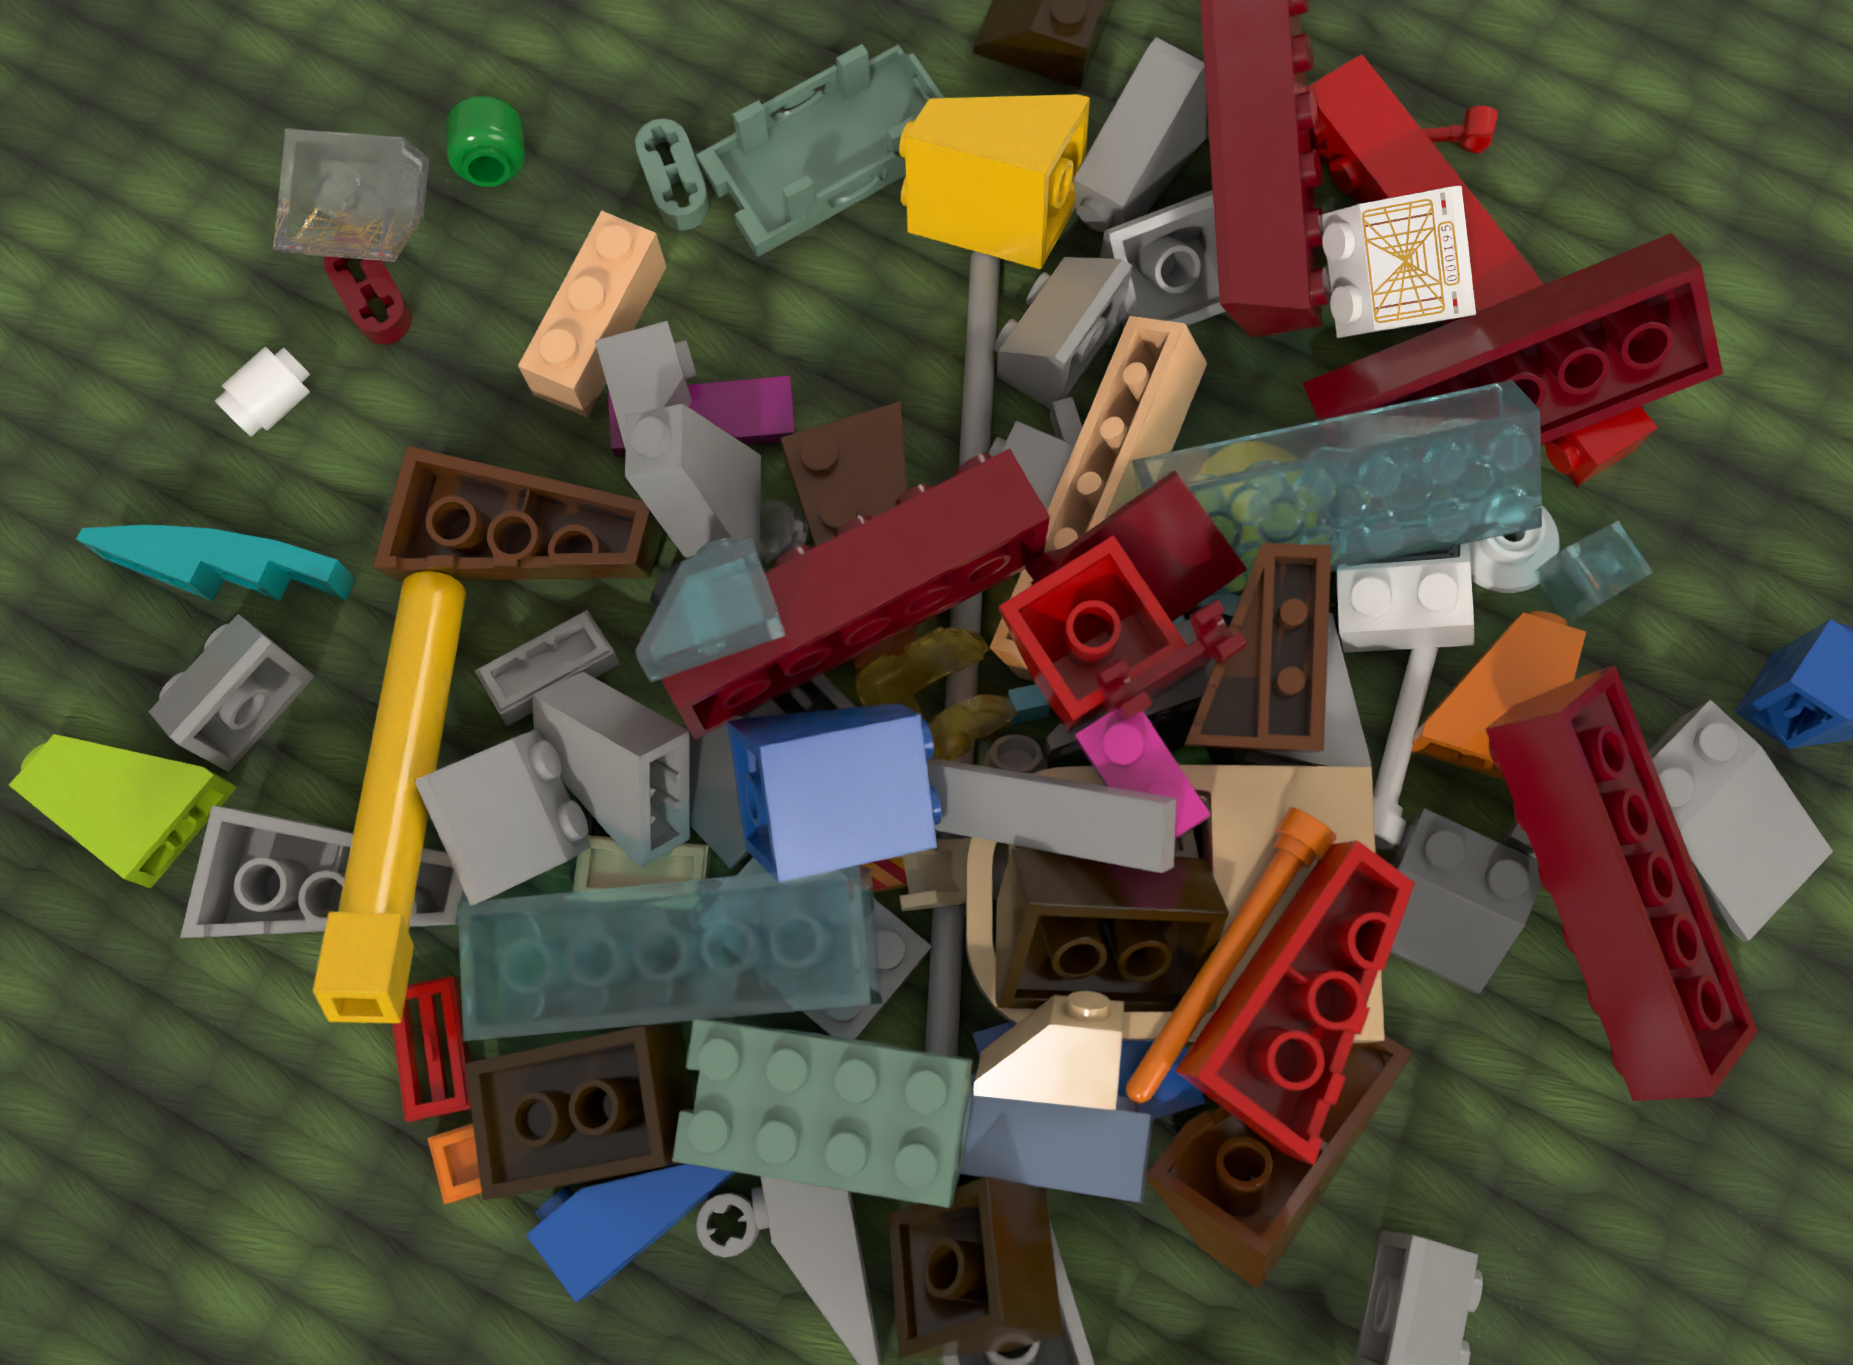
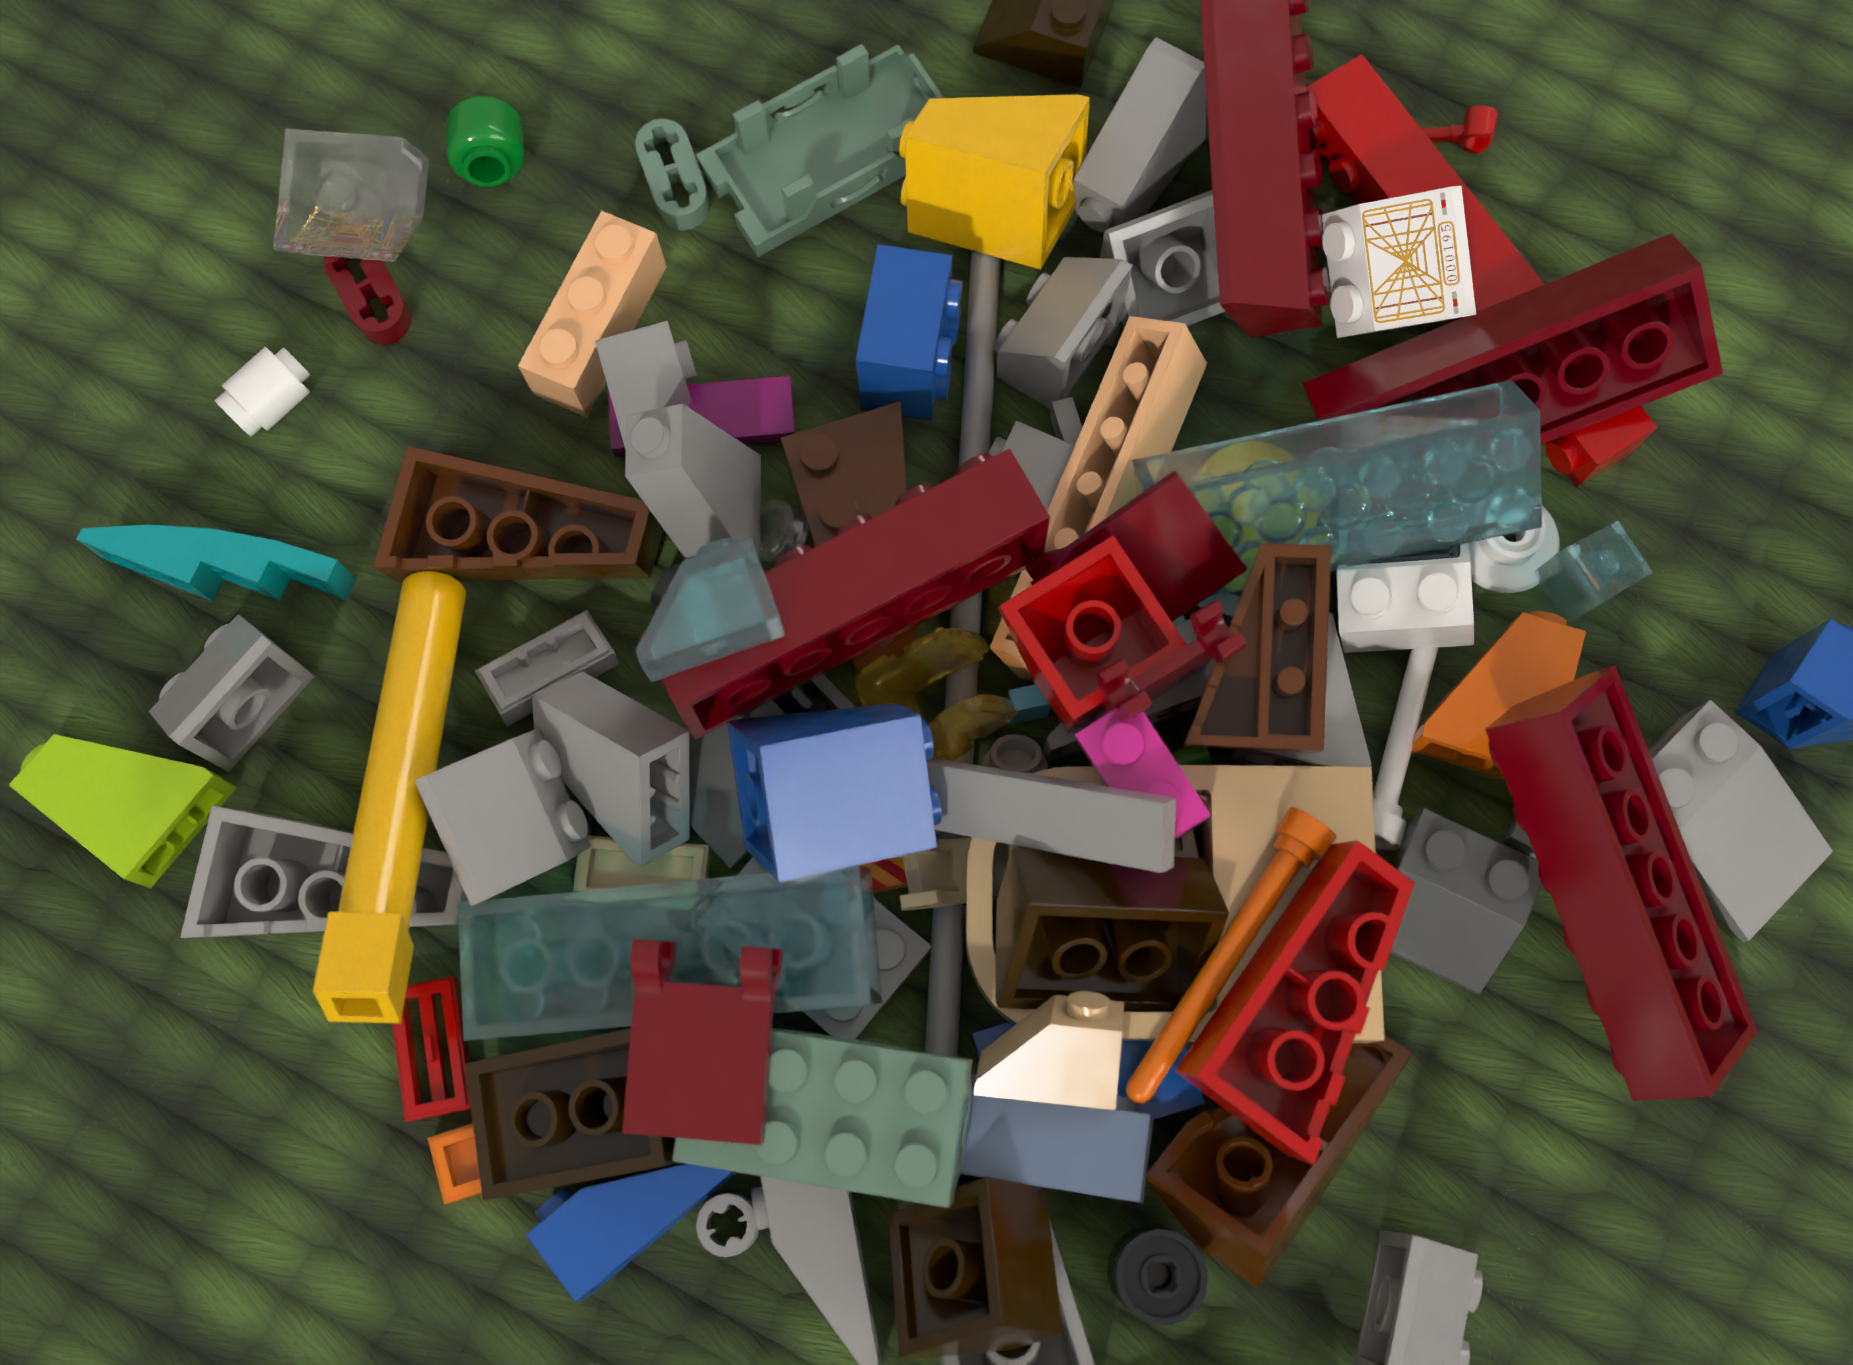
(700, 1048): none -> dark red flag
(908, 331): none -> blue brick
(1157, 1275): none -> black wheel

